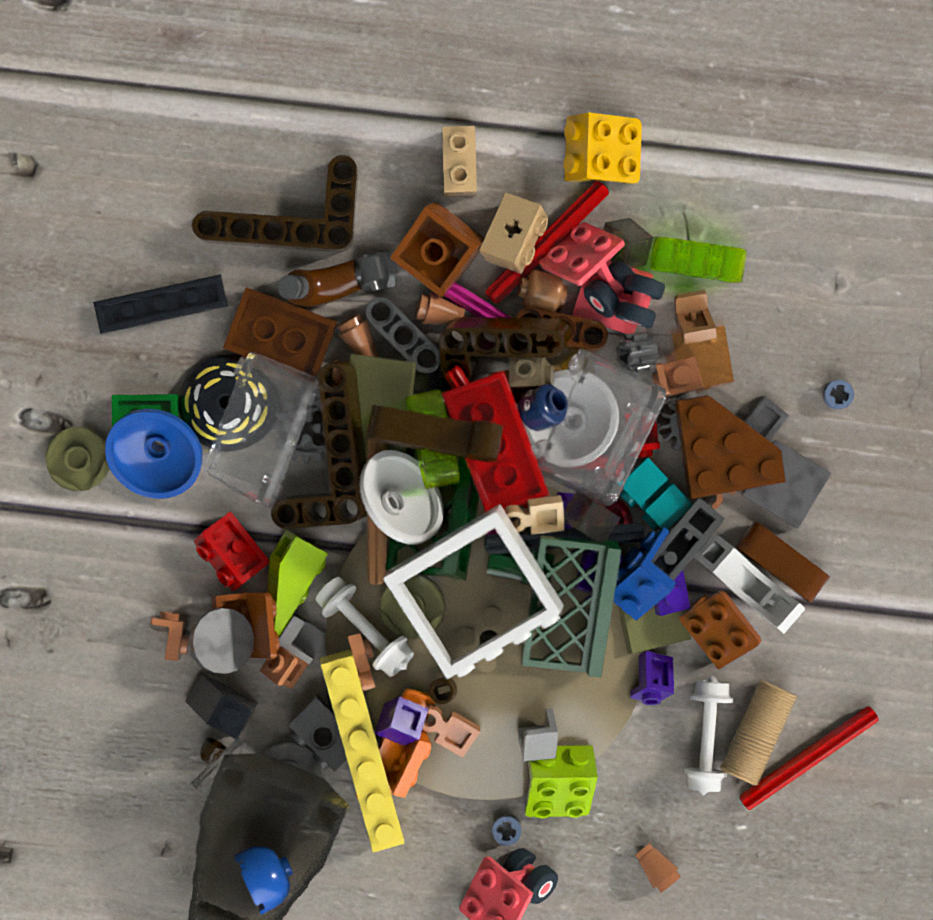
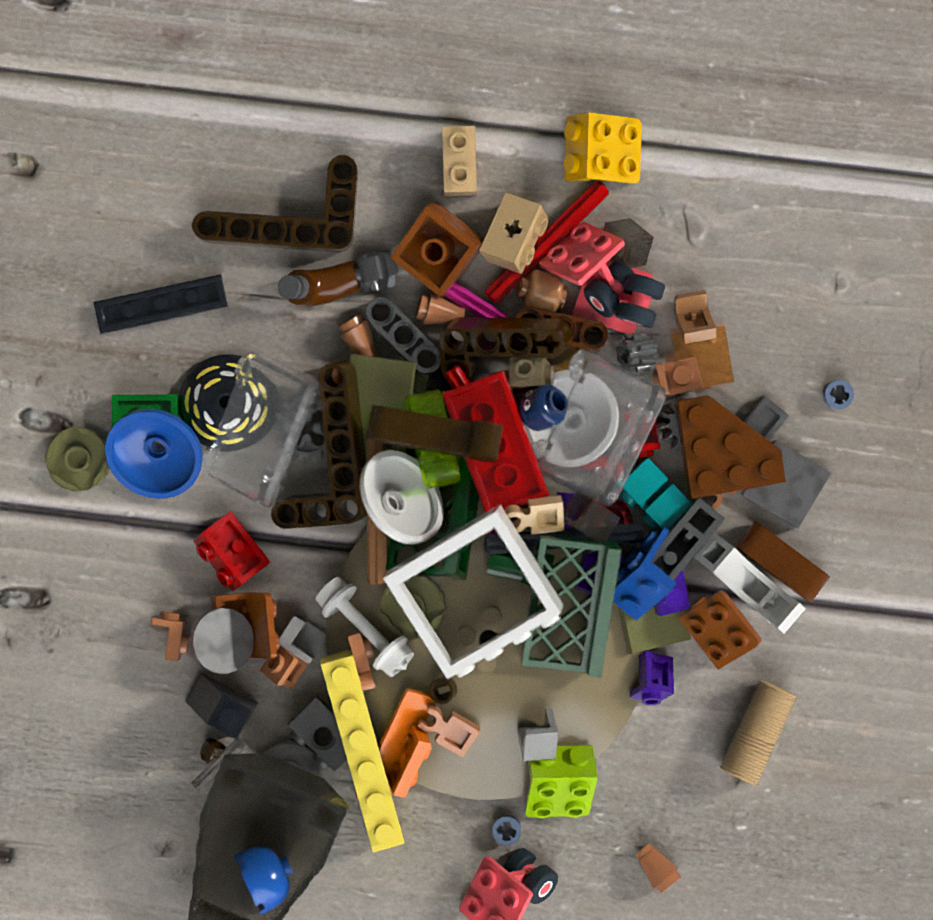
(280, 332): reddish brown plate -> none
(290, 574): lime slope -> none
(401, 721): dark purple panel -> none
(698, 259): clear neon green beam -> none
(705, 778): white piece -> none
(809, 758): red axle -> none

